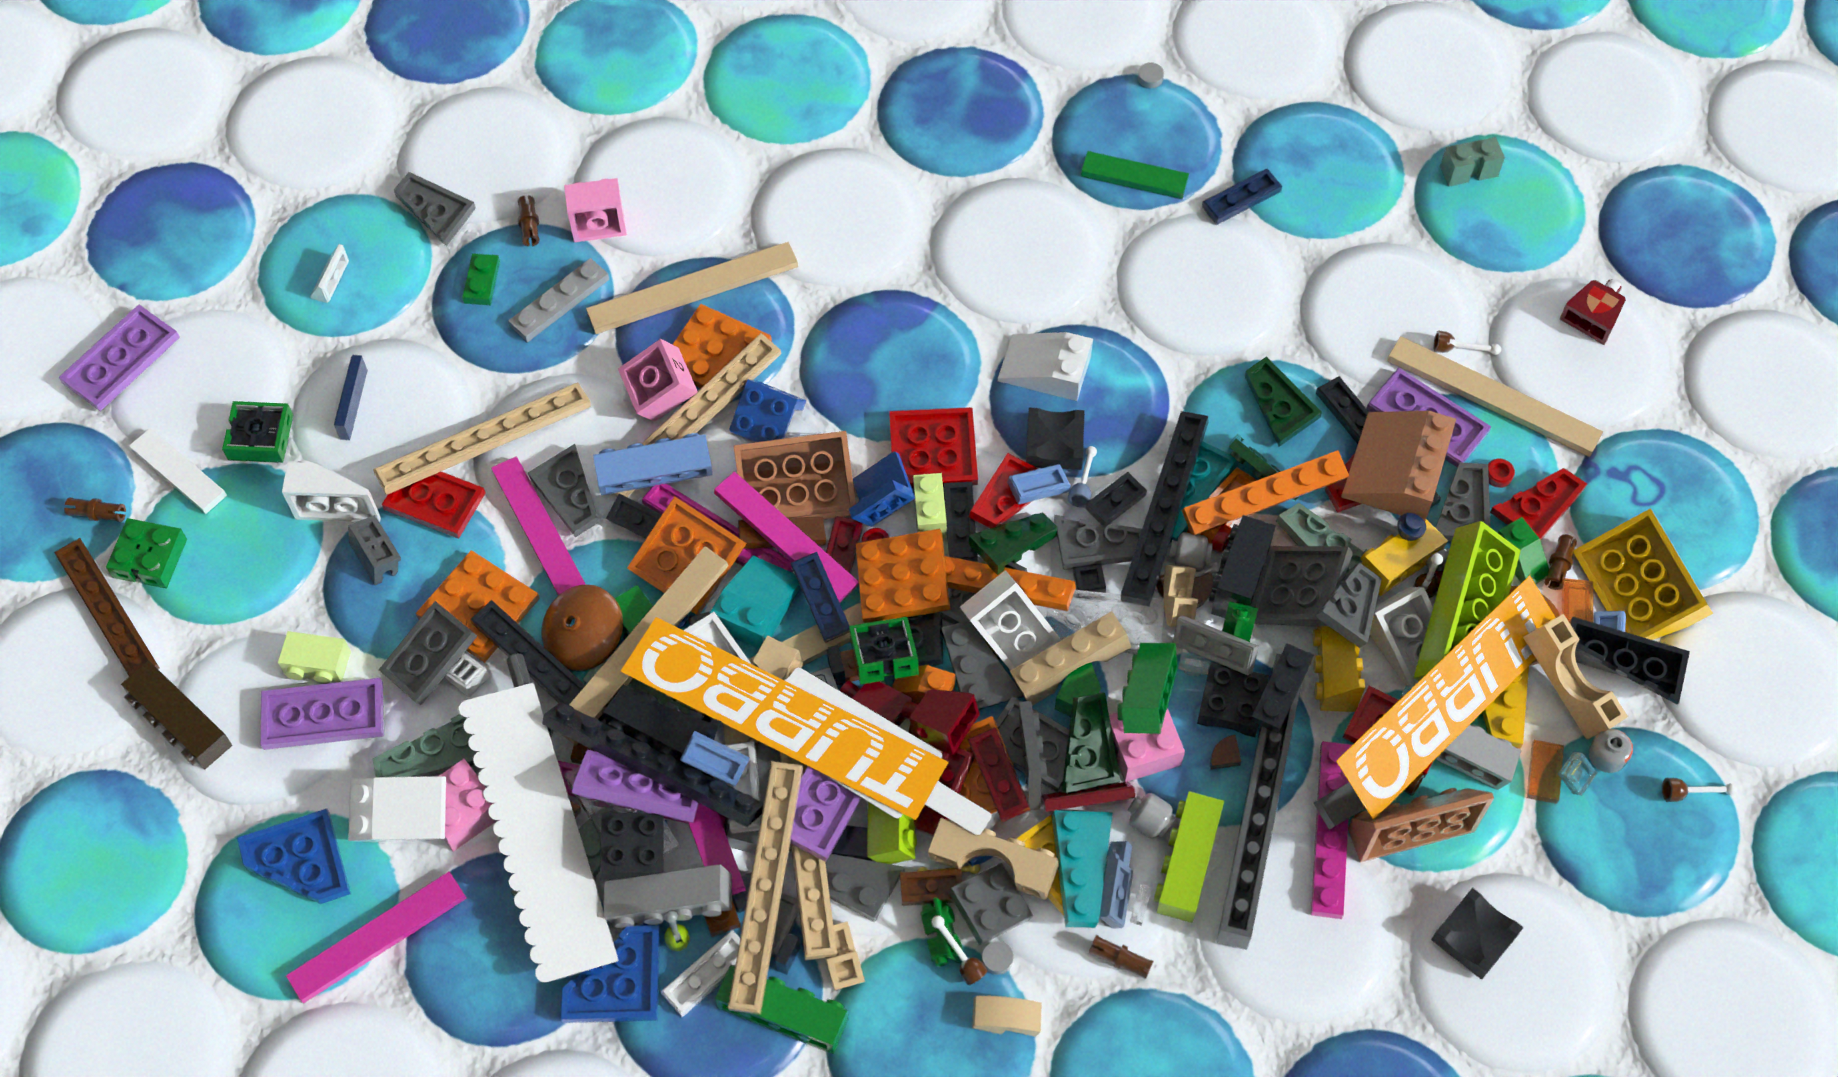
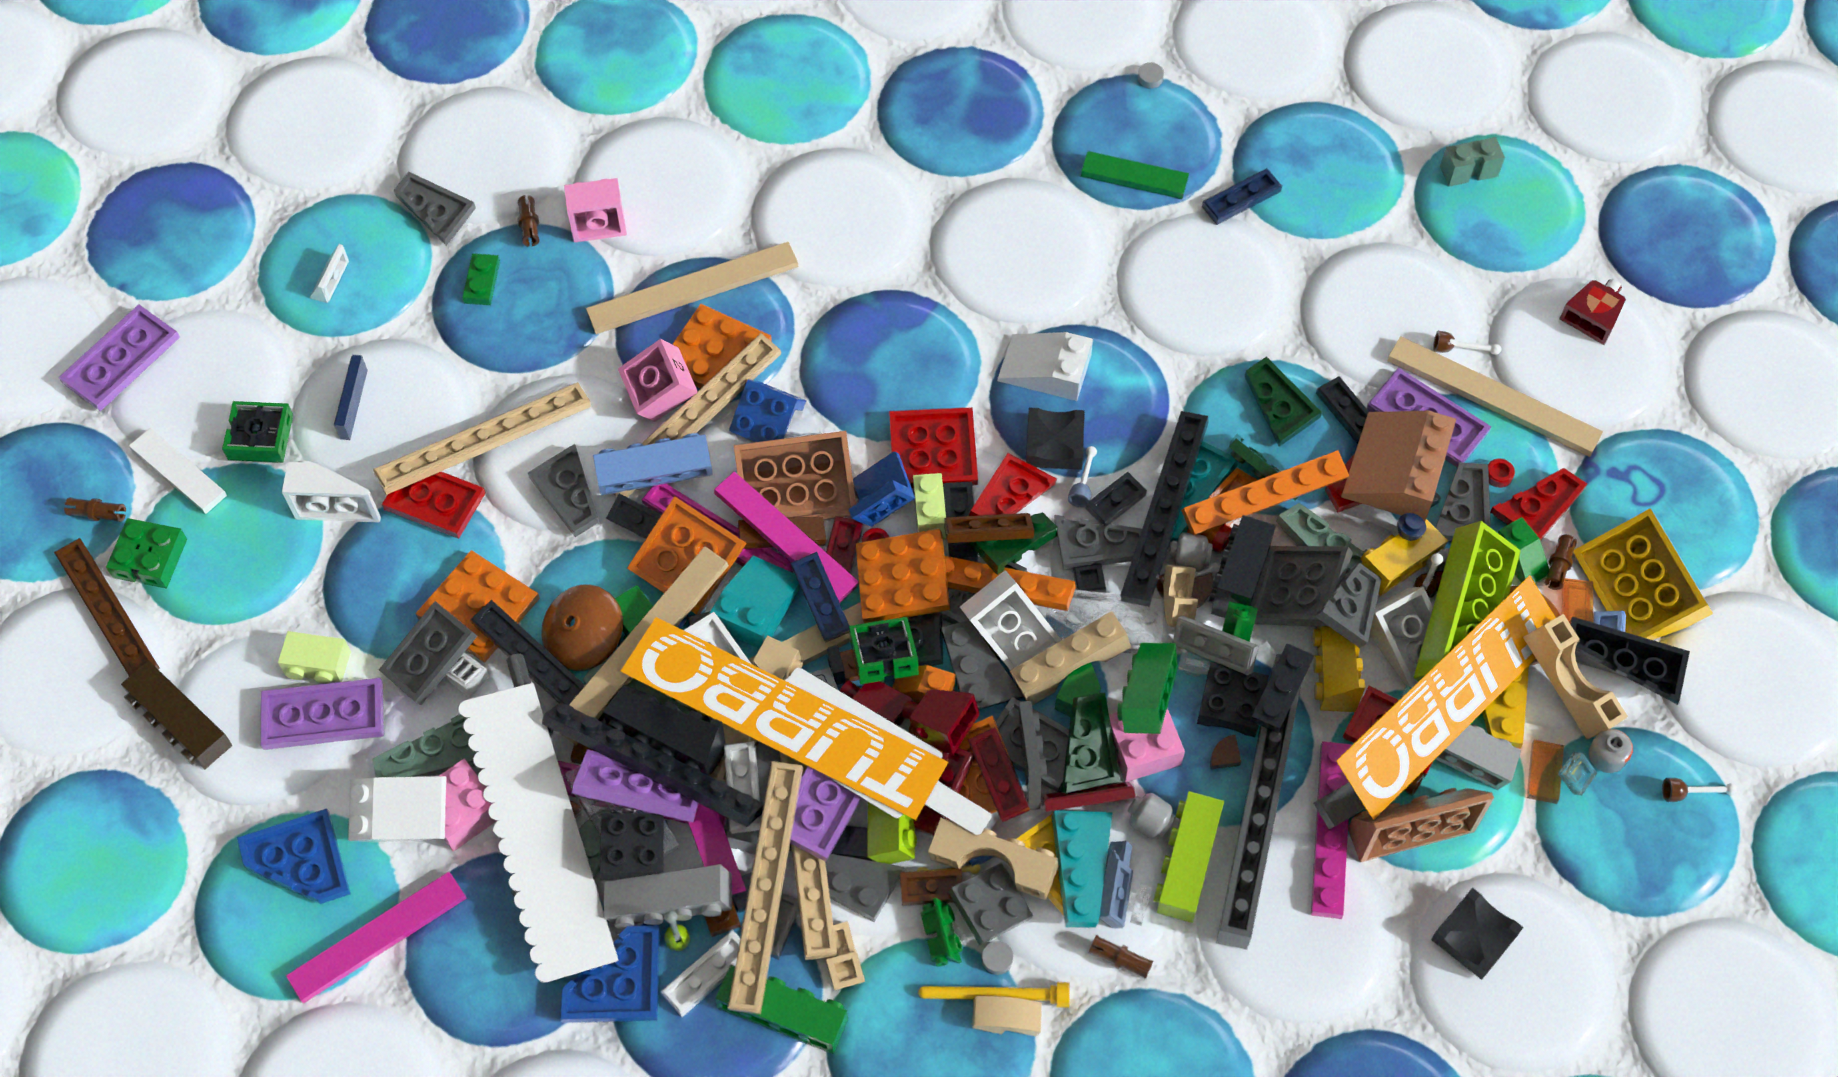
(373, 548): dark grey hinge -> none
(537, 525): dark pink tile -> none
(558, 300): light grey plate -> none
(714, 758): medium blue tile -> none
(787, 953): black tile -> none
(970, 968): hinge -> none
(988, 527): none -> reddish brown tile
(1039, 484): medium blue tile -> none
(1056, 994): none -> yellow piece

